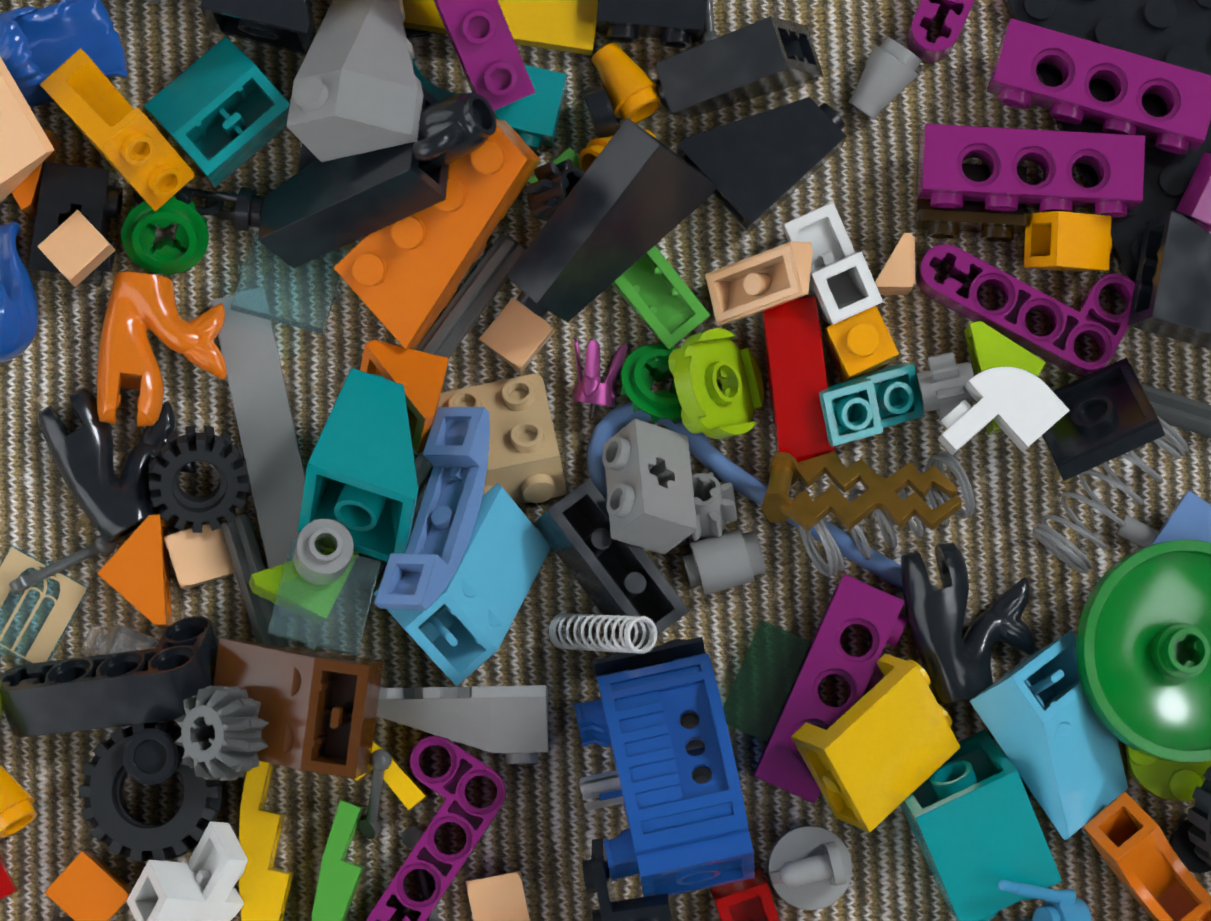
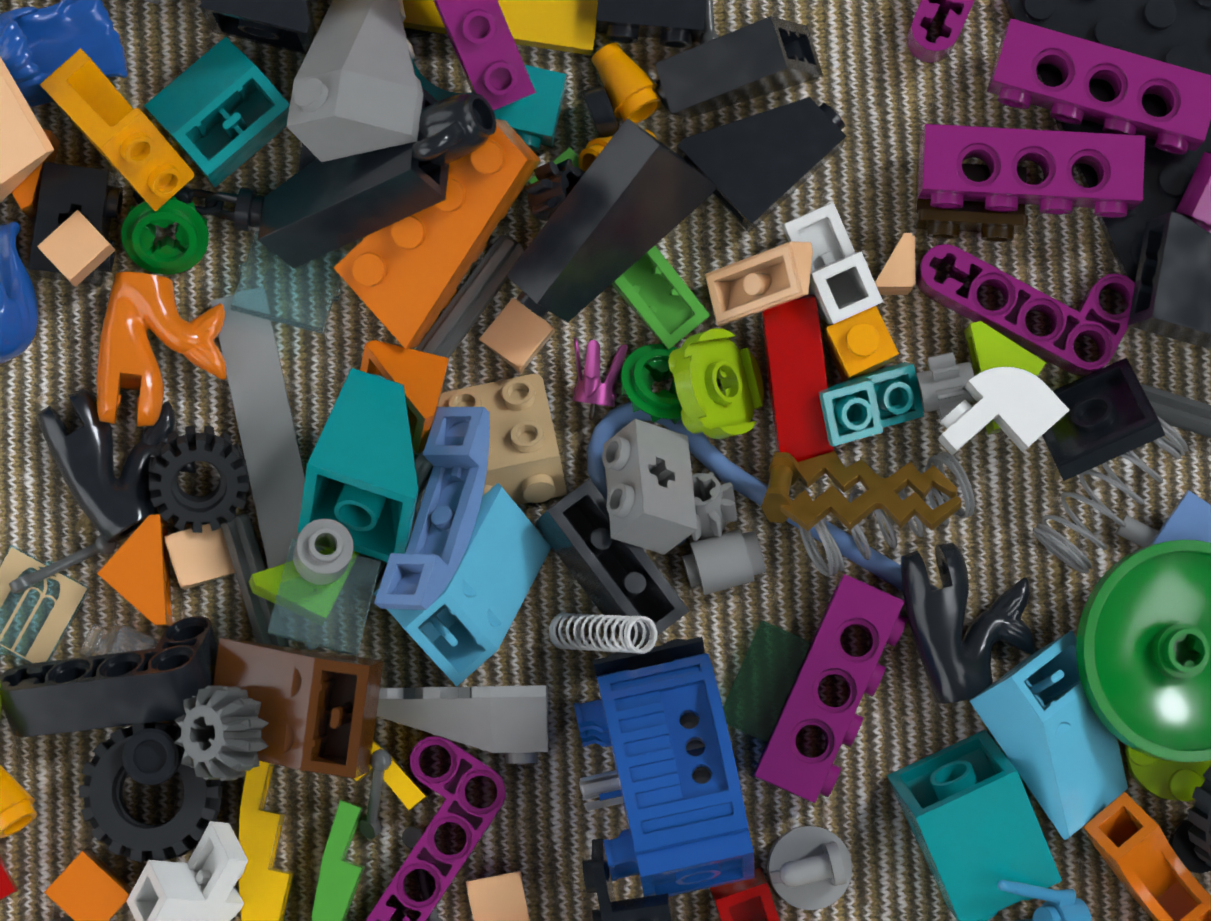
(879, 746): yellow panel -> none
(884, 77): light grey cone -> none
(1068, 241): light orange brick -> none

